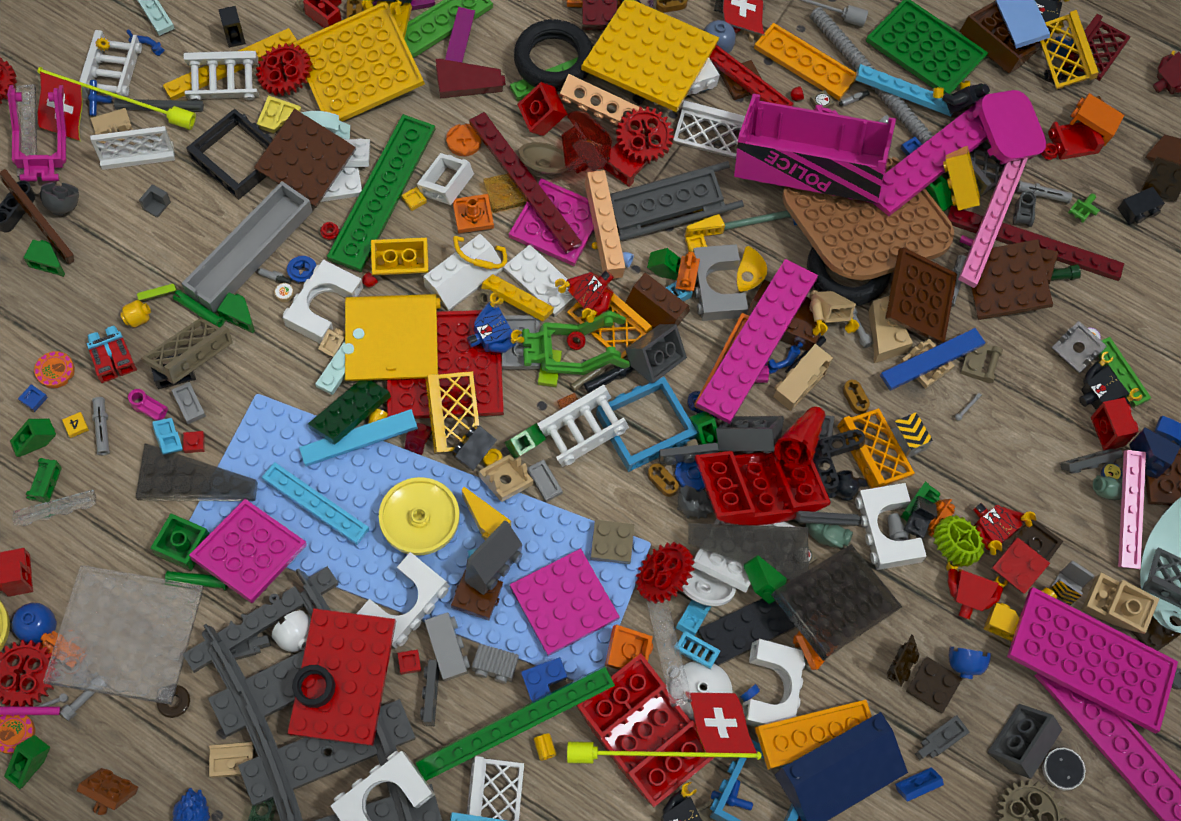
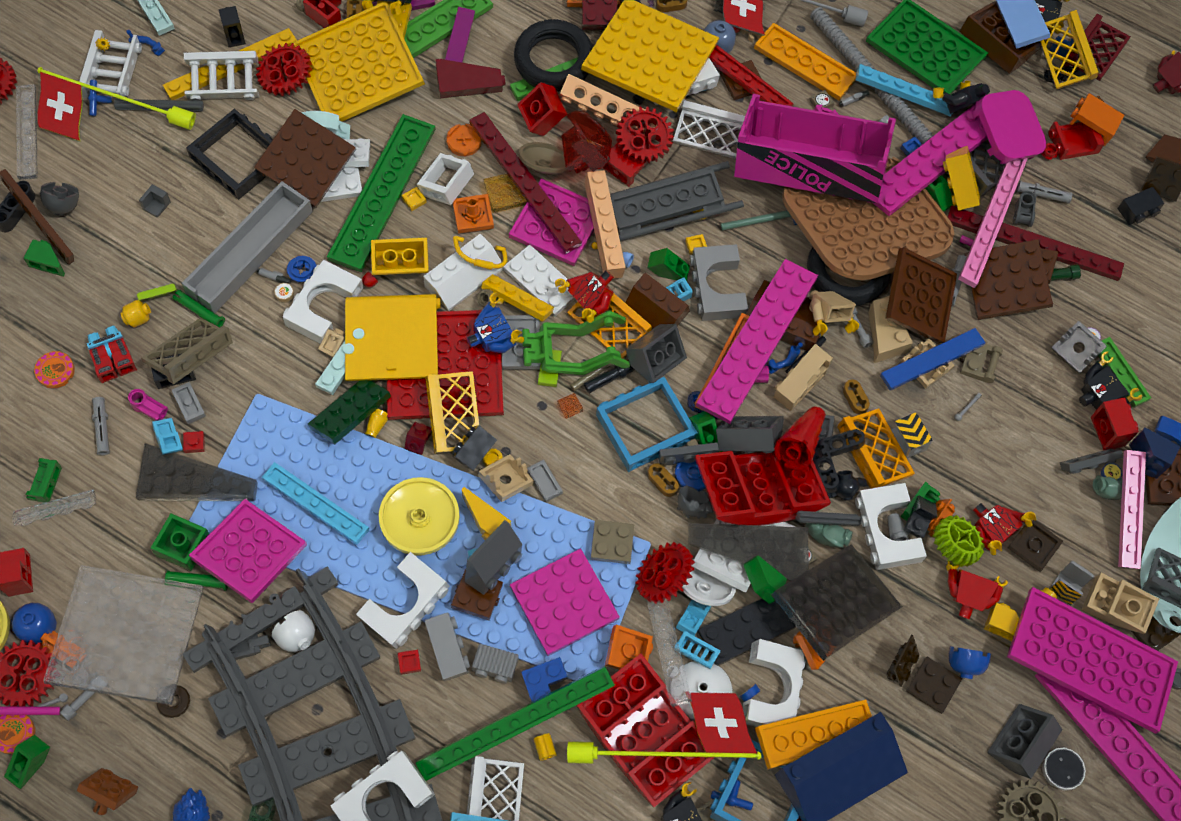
(32, 398): blue plate -> none
(32, 436): green slope -> none
(38, 165): dark pink piece -> none
(75, 424): yellow tile -> none
(112, 122): tan hinge -> none
(131, 155): white fence -> none
(226, 758): tan plate -> none
(236, 312): green slope -> none
(275, 114): light yellow wing -> none
(324, 698): black tyre -> none
(329, 226): red plate -> none
(357, 656): red plate -> none
(359, 438): medium azure tile -> none
(430, 693): dark grey plate -> none
(525, 441): green slope -> none
(572, 344): red plate -> none
(576, 409): white fence -> none
(687, 272): orange hinge -> none
(709, 226): yellow slope -> none
(752, 263): yellow piece -> none
(797, 94): red hinge -> none
(919, 784): blue plate -> none
(942, 738): dark grey hinge -> none
(1020, 565): red brick -> none
(1083, 209): bright green arm -> none

